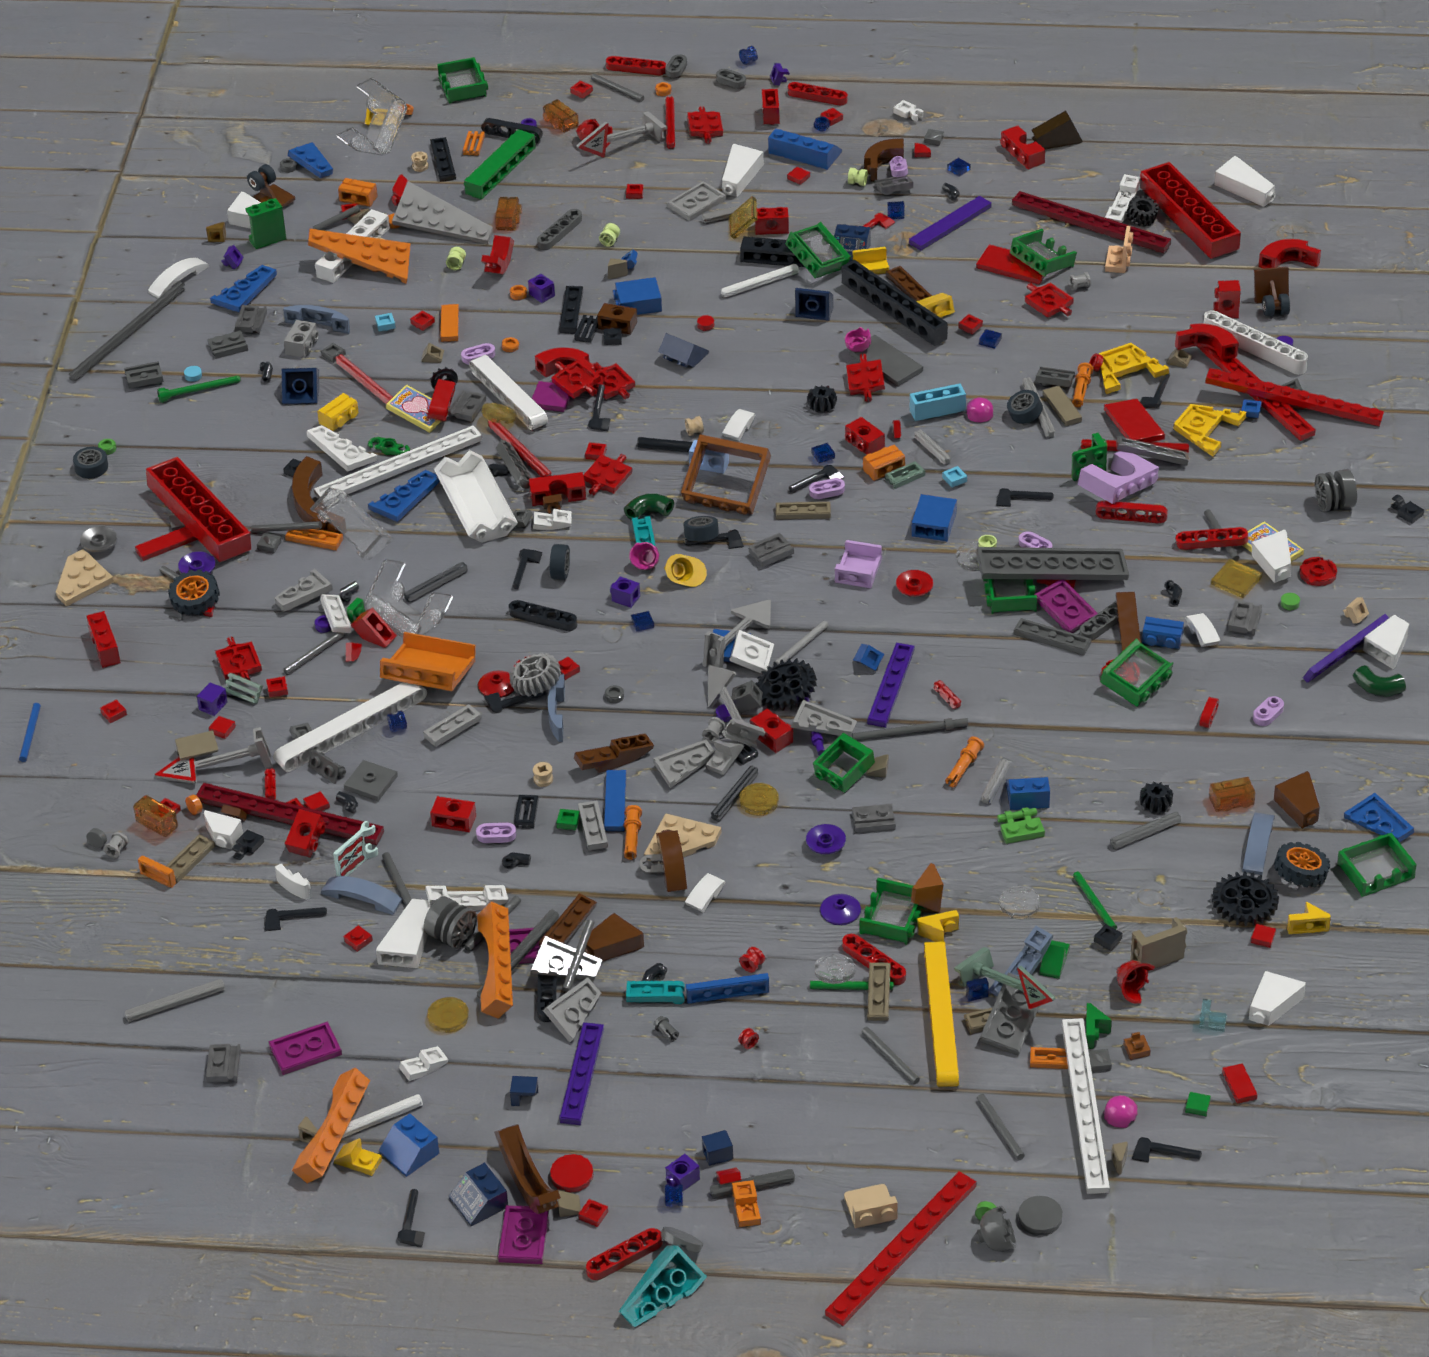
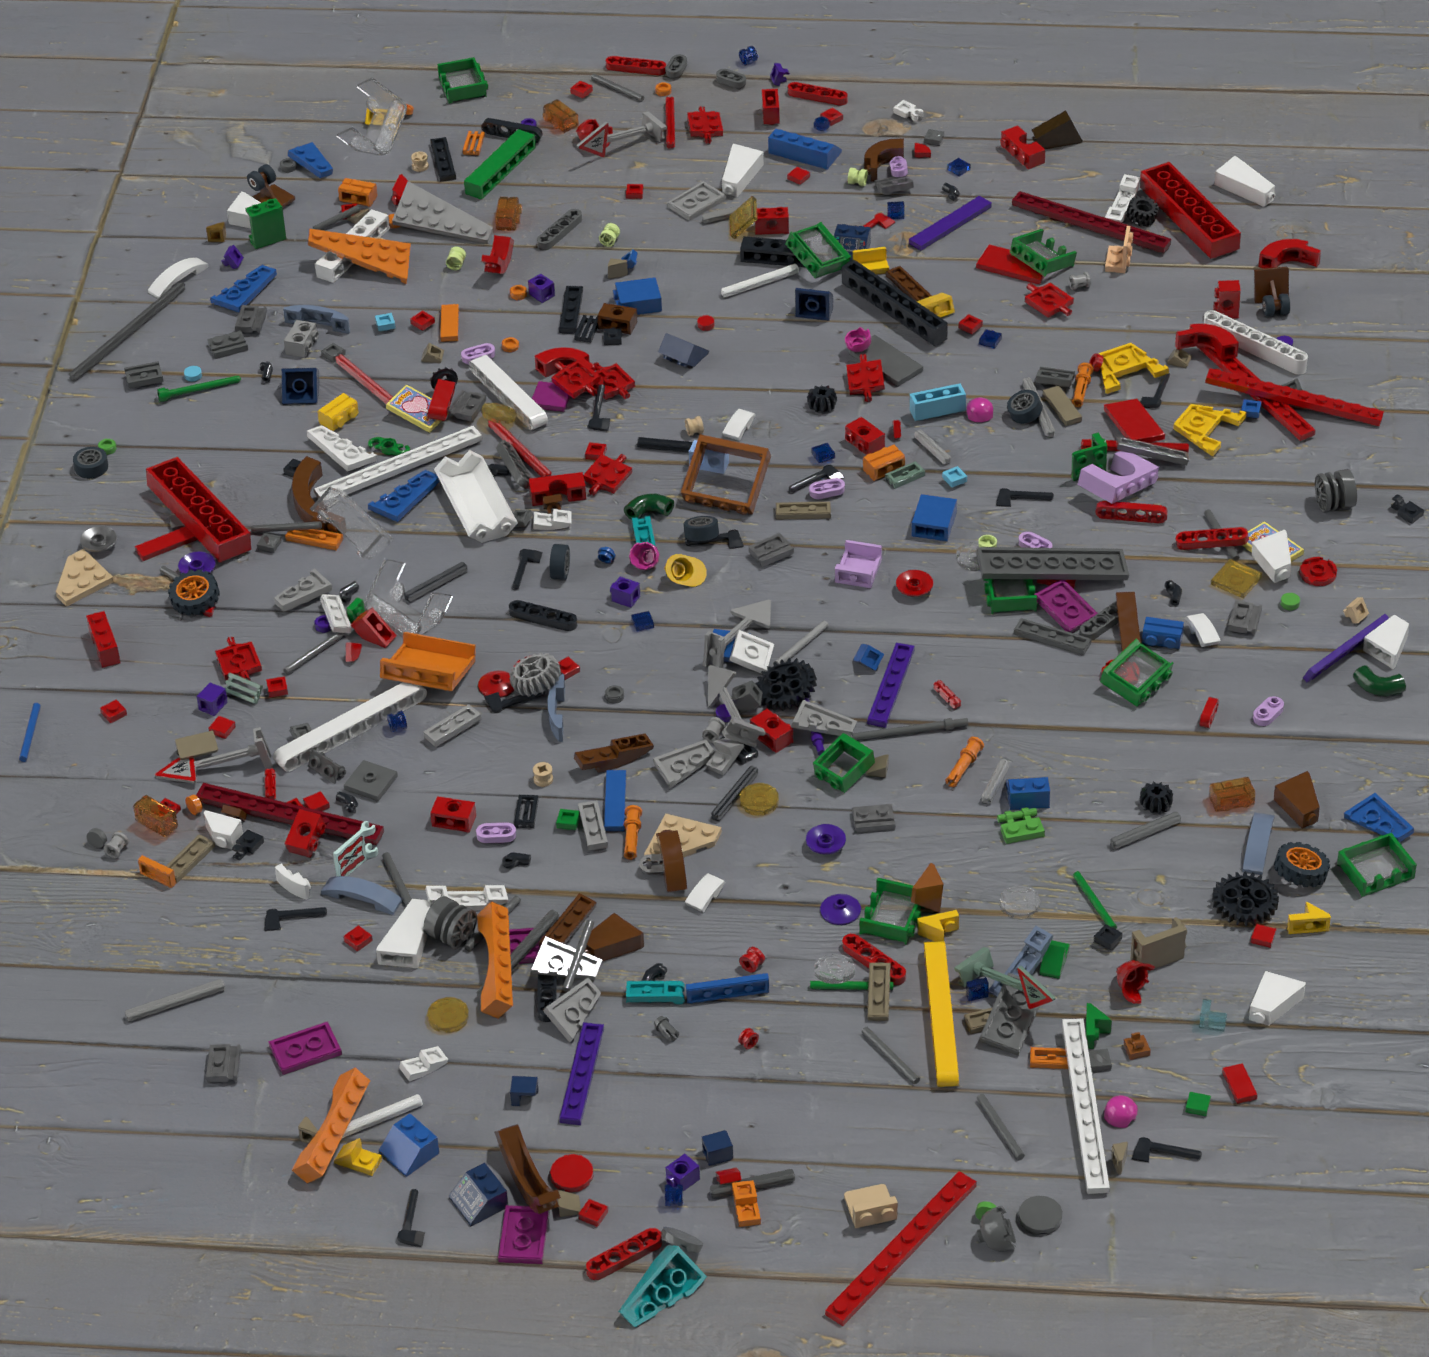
(606, 554): none -> blue plate

